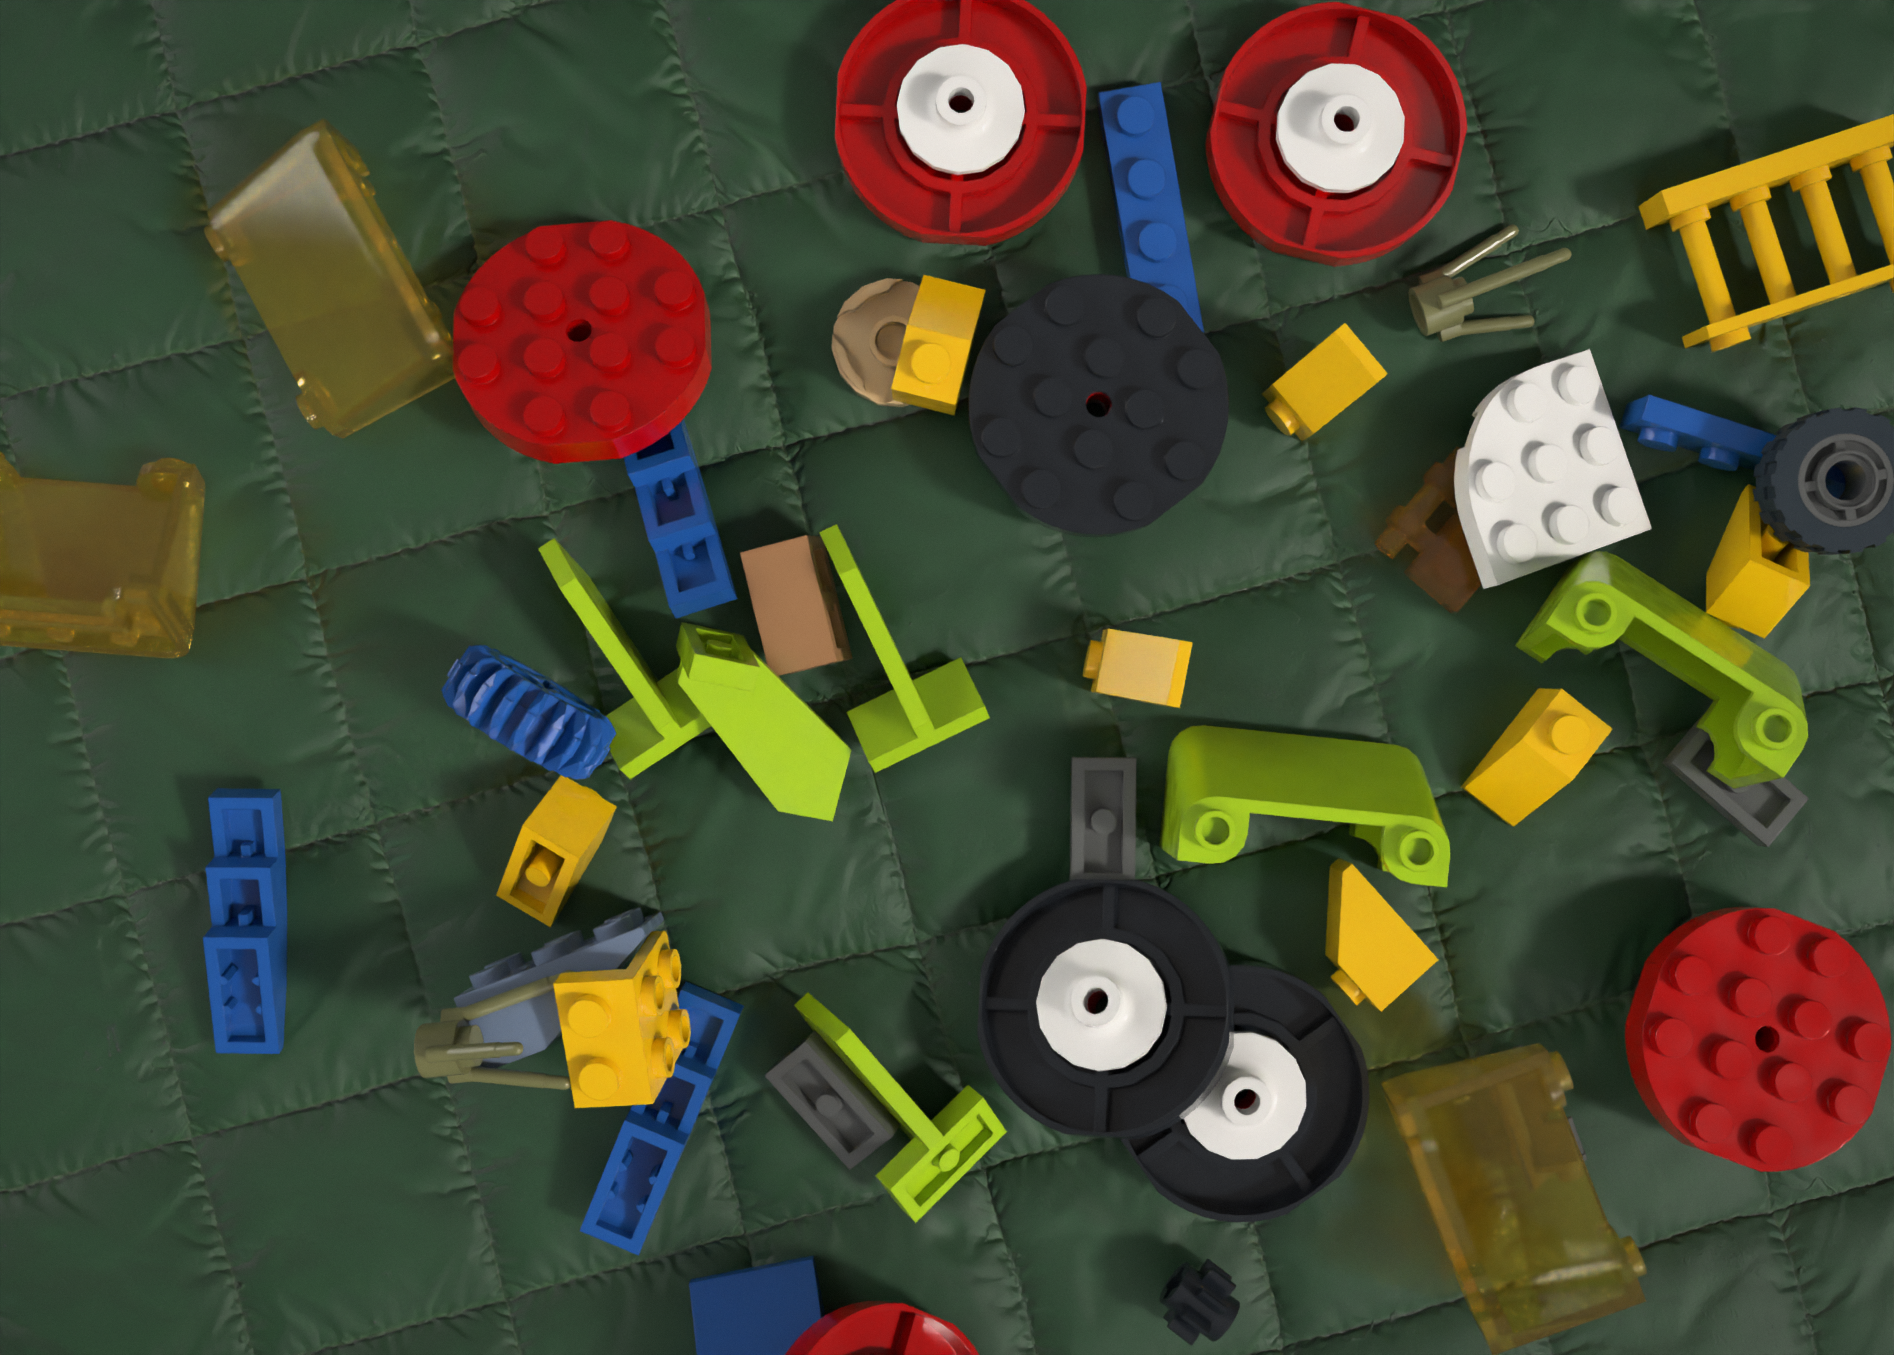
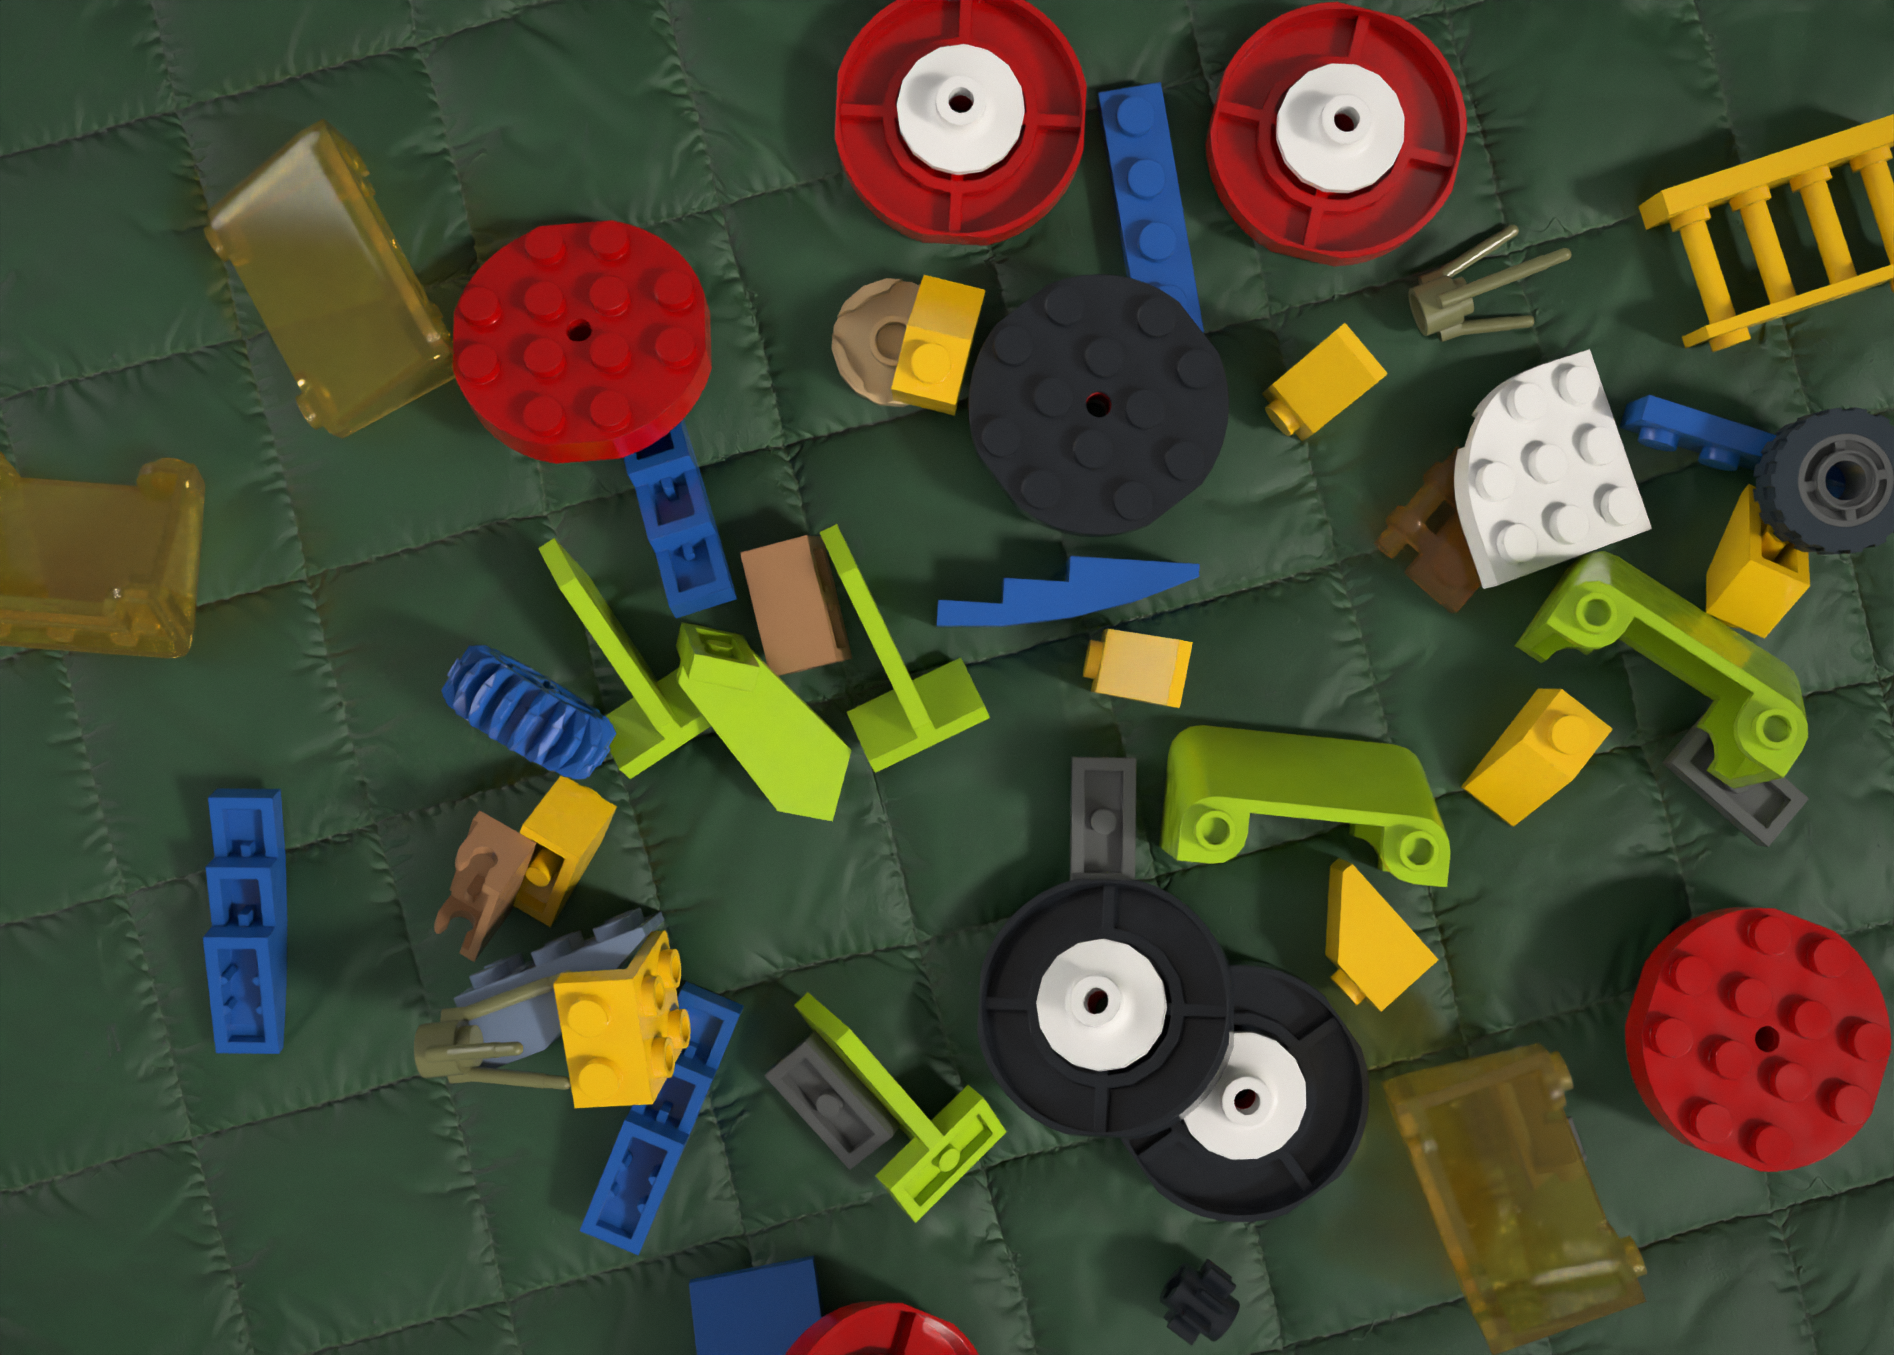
(485, 881): none -> medium nougat hinge
(1088, 588): none -> blue slope

